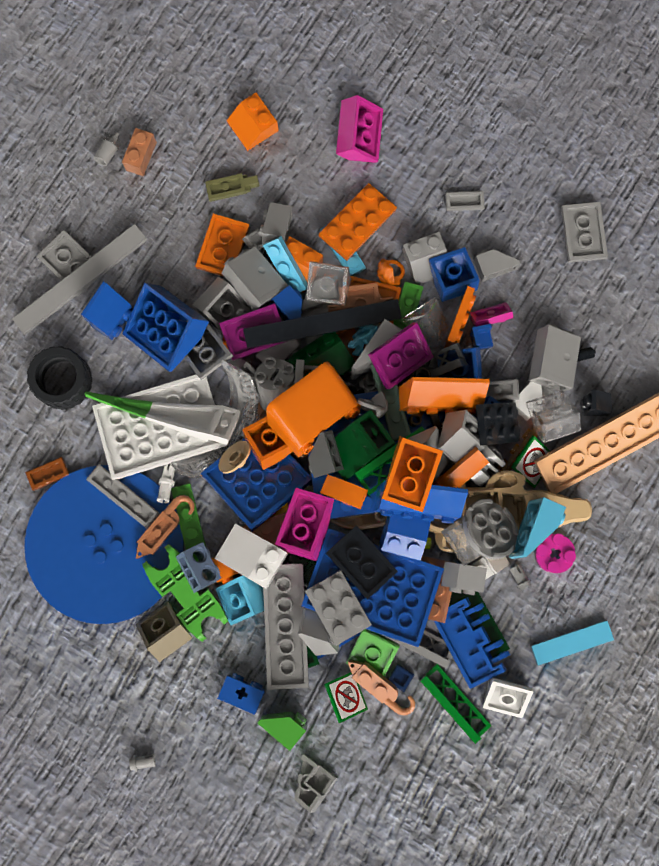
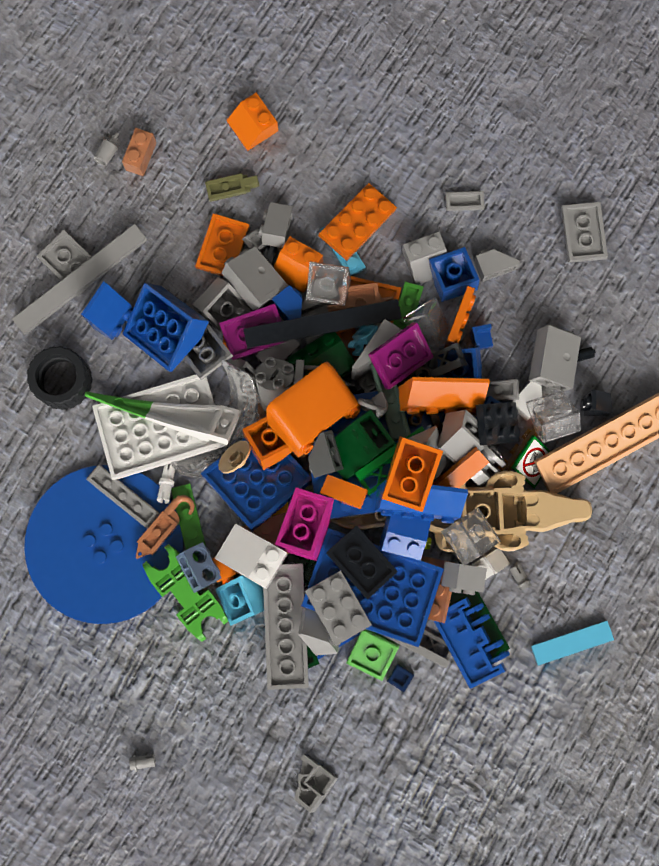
(47, 473): dark orange plate -> none
(163, 632): dark tan slope -> none
(248, 702): blue brick -> none
(284, 727): bright green slope -> none
(285, 263): medium azure plate -> none
(345, 697): piece -> none
(359, 130): dark pink slope -> none
(379, 686): nougat plate -> none
(386, 274): orange piece -> none
(453, 712): green fence -> none
(490, 529): light grey tile -> none
(491, 315): dark pink plate -> none
(507, 697): white slope -> none
(539, 522): medium azure slope -> none
(566, 555): dark pink plate -> none

